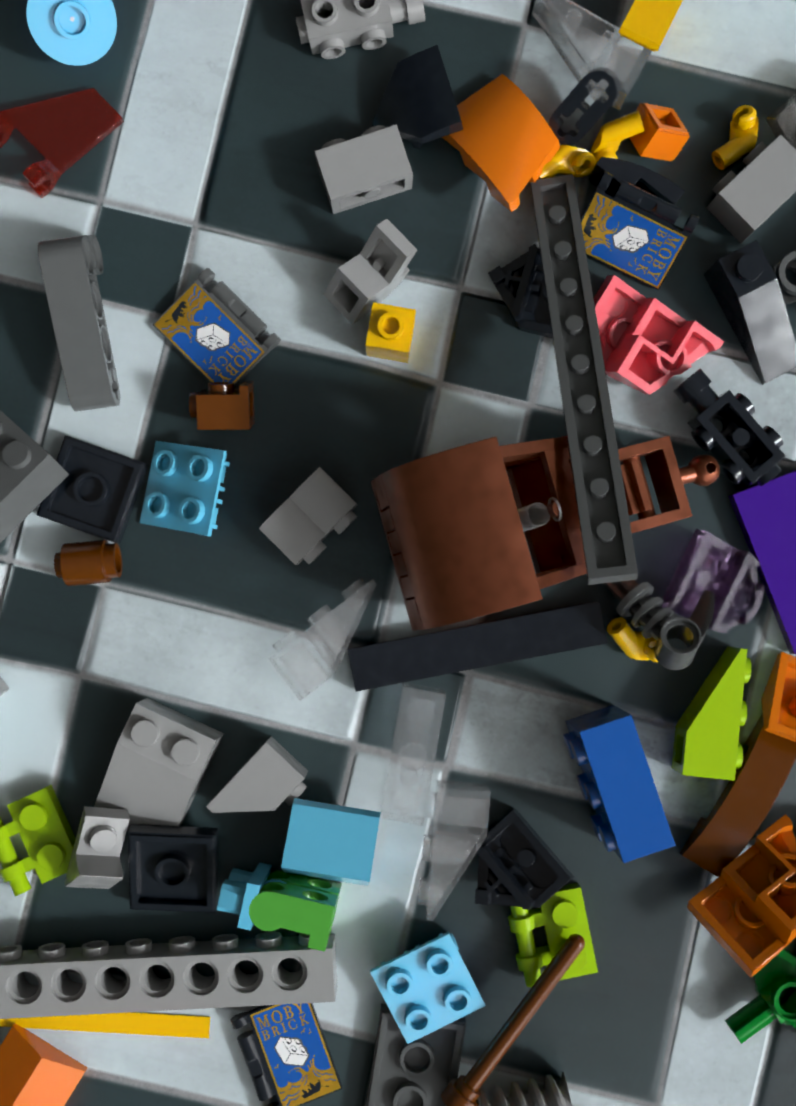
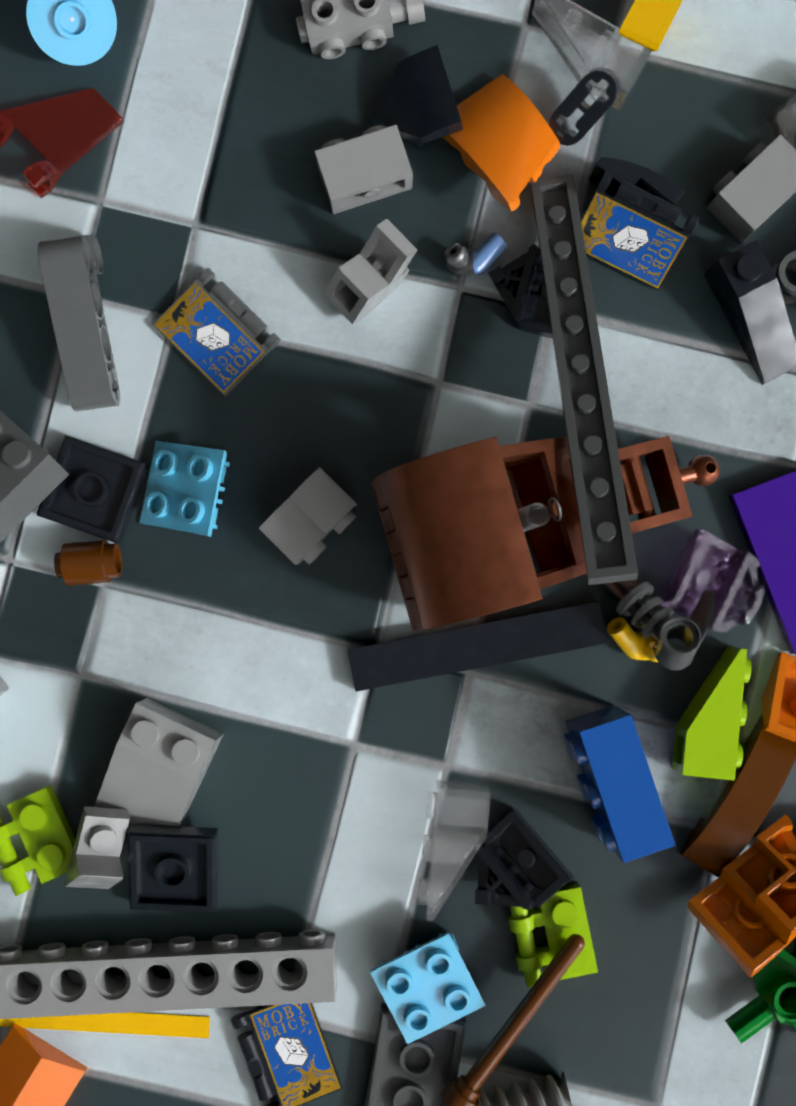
(223, 406): reddish brown brick -> none
(262, 782): light grey slope -> none
(281, 901): bright green hips -> none
(317, 653): clear slope -> none
(330, 842): medium azure slope -> none
(390, 332): yellow brick -> none
(412, 754): clear brick -> none
(474, 261): none -> arm
(569, 161): yellow arm -> none
(614, 132): yellow arm -> none
(645, 339): coral slope -> none
(663, 133): orange slope -> none
(738, 432): black brick -> none
(741, 137): yellow arm -> none

